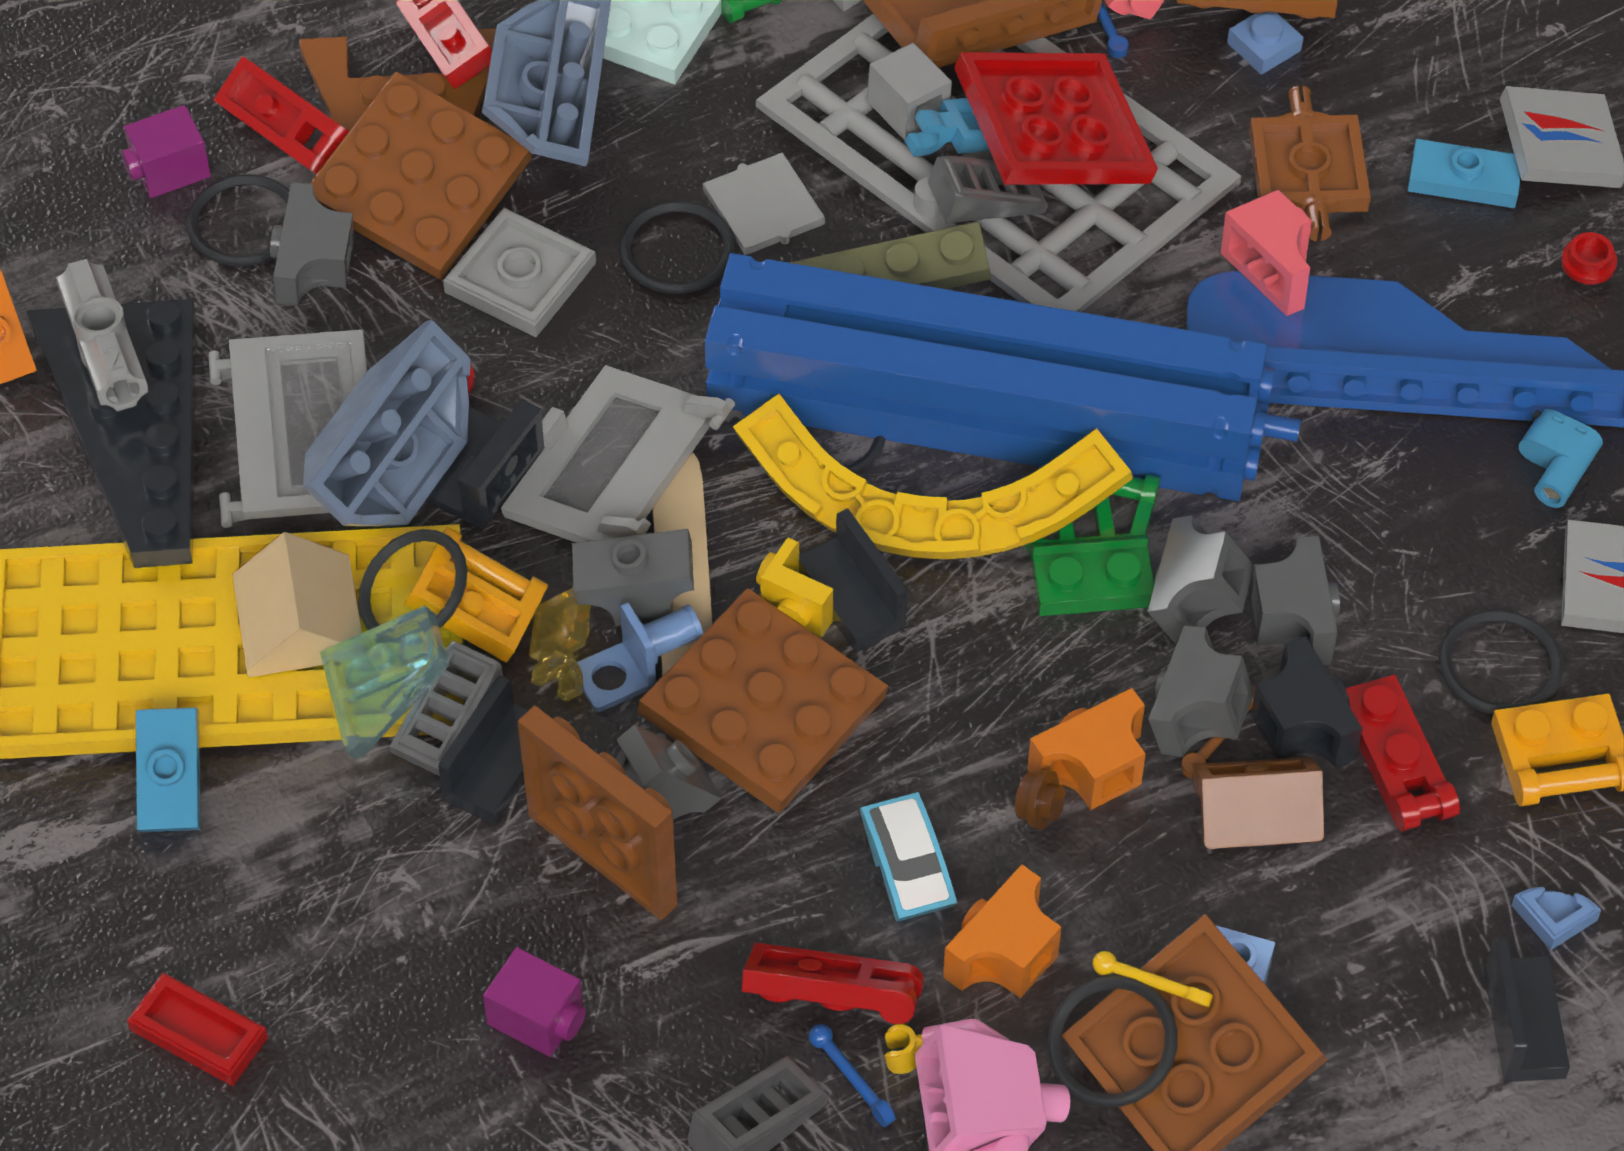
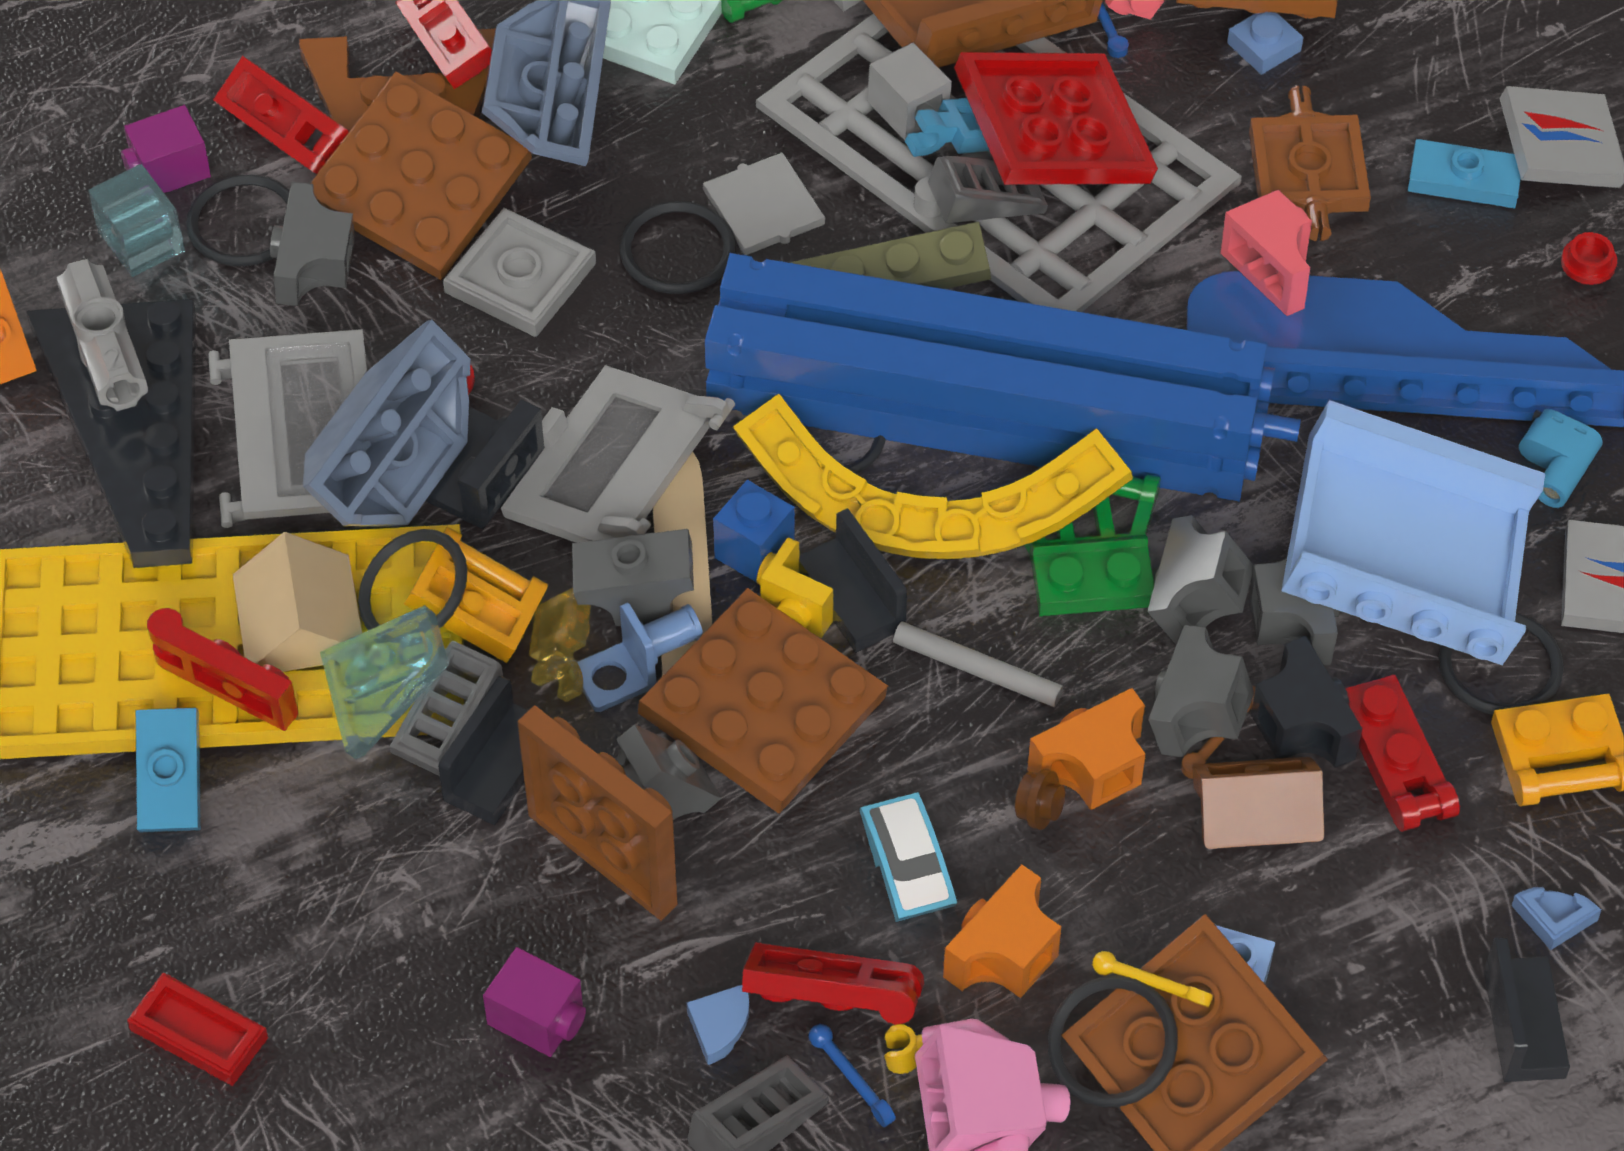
(136, 220): none -> clear light blue piece
(222, 670): none -> red plate
(719, 1021): none -> medium blue tile
(751, 528): none -> blue brick
(978, 664): none -> light grey bar
(1411, 532): none -> light blue panel

